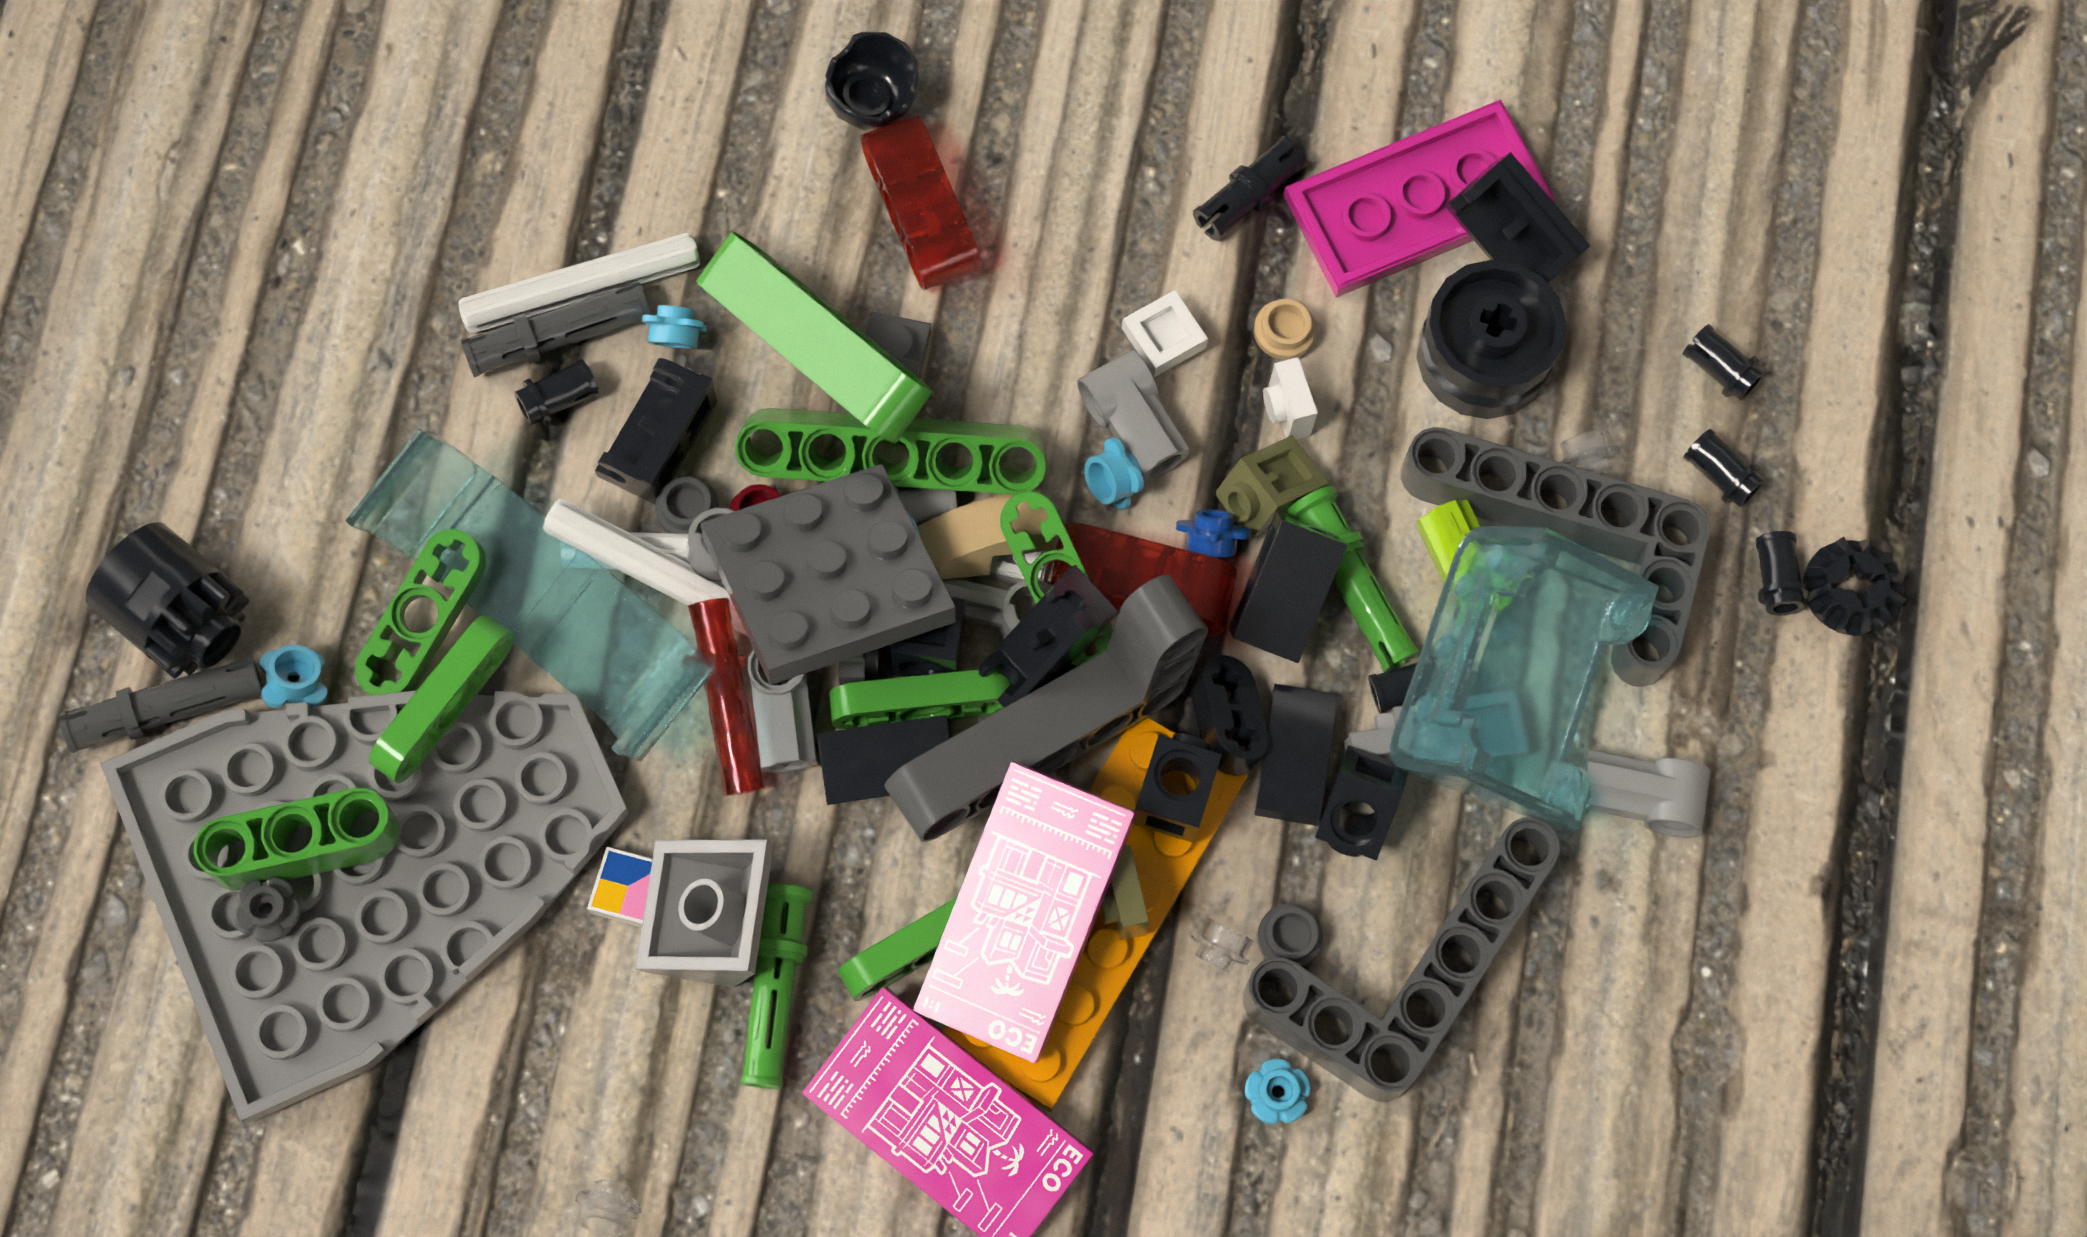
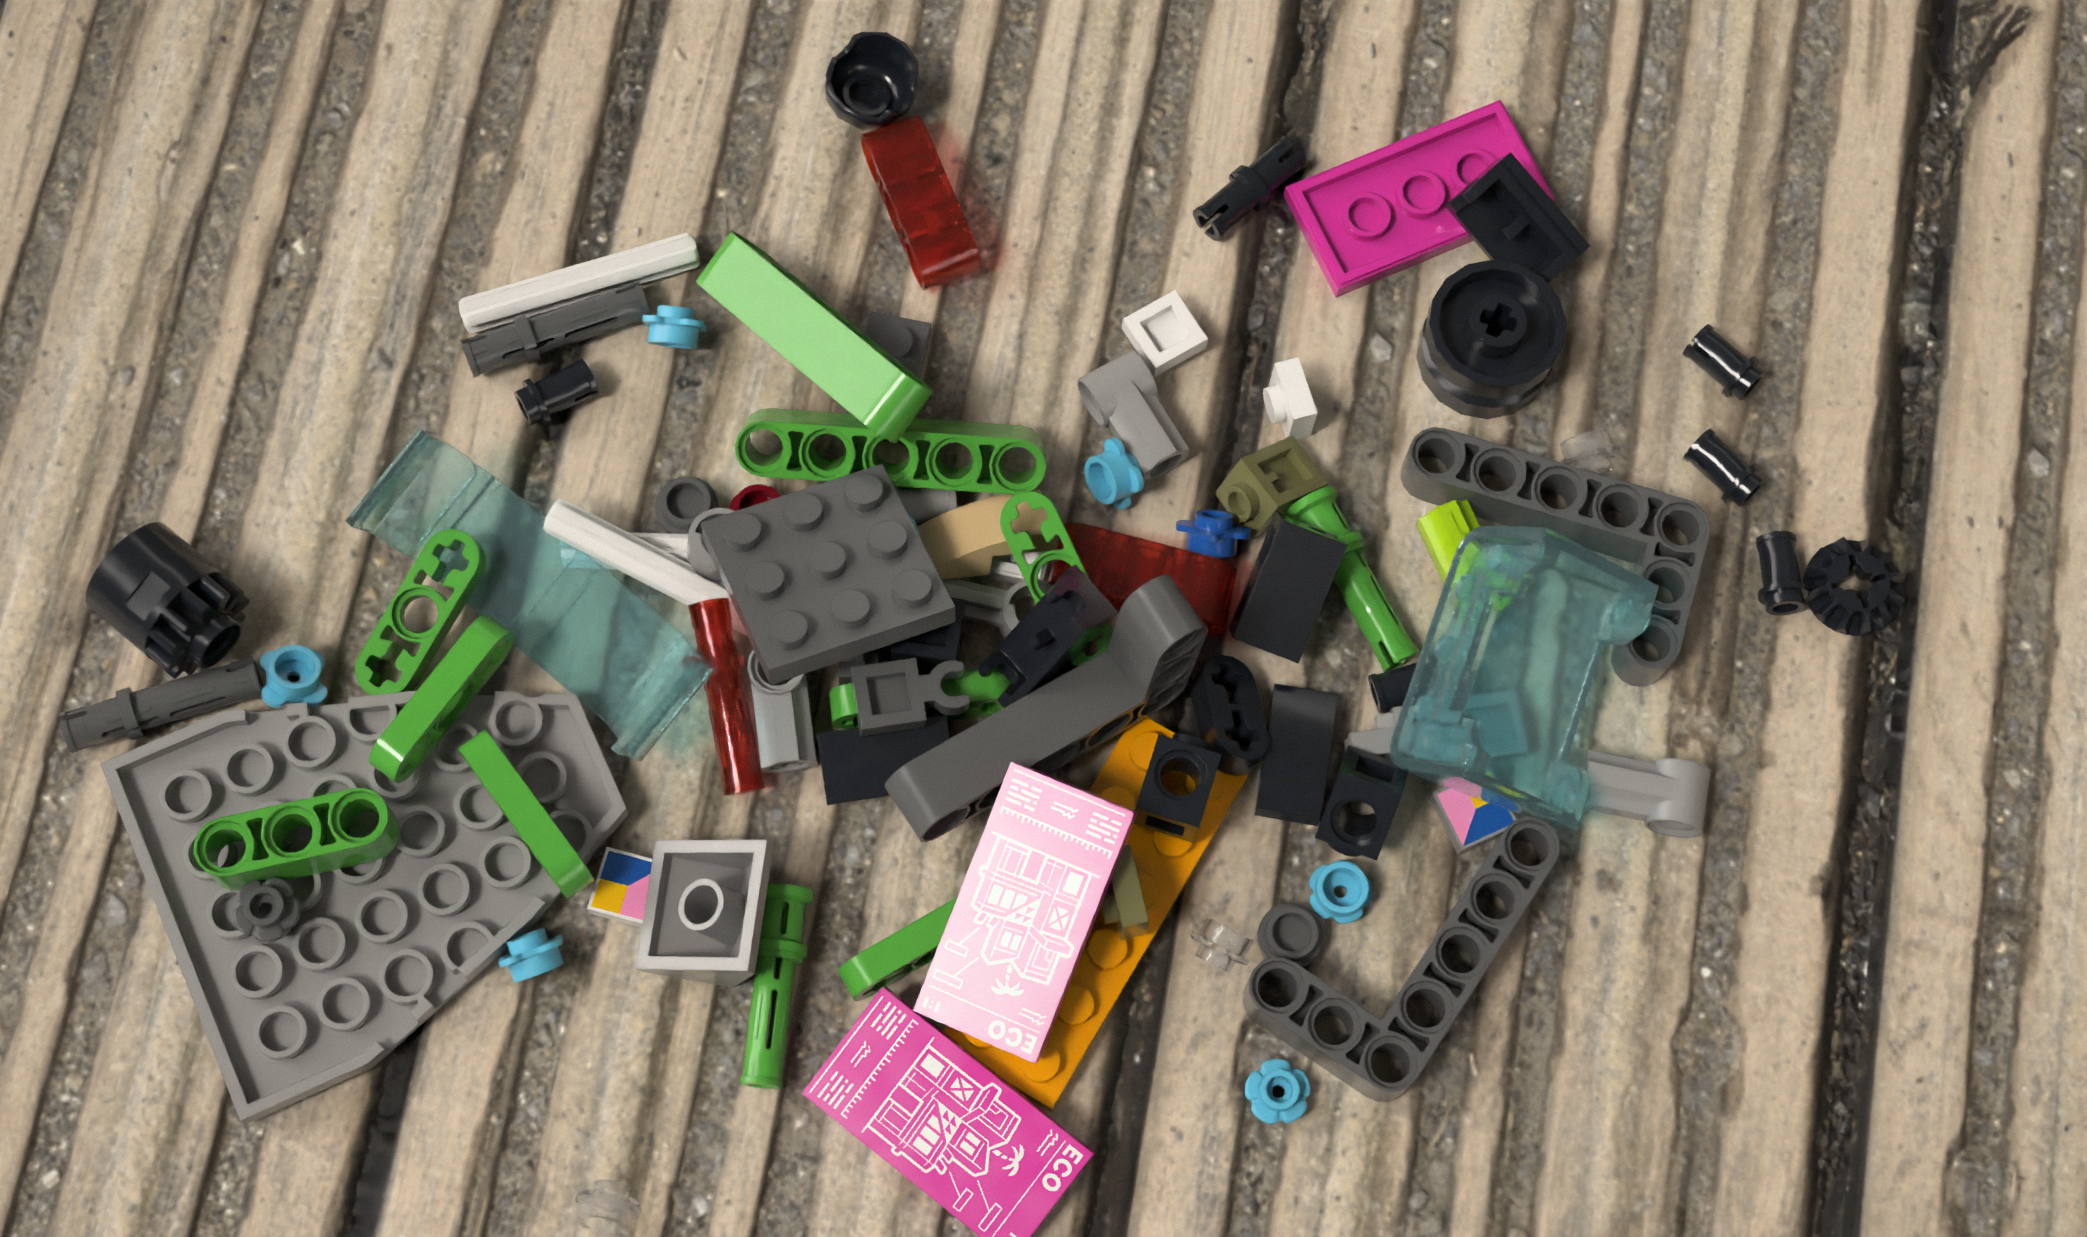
(526, 814): none -> bright green beam
(532, 955): none -> medium azure plate
(659, 430): black hinge -> none
(895, 696): none -> dark grey plate
(1284, 329): tan plate -> none
(1352, 879): none -> medium azure plate
(1468, 819): none -> tile

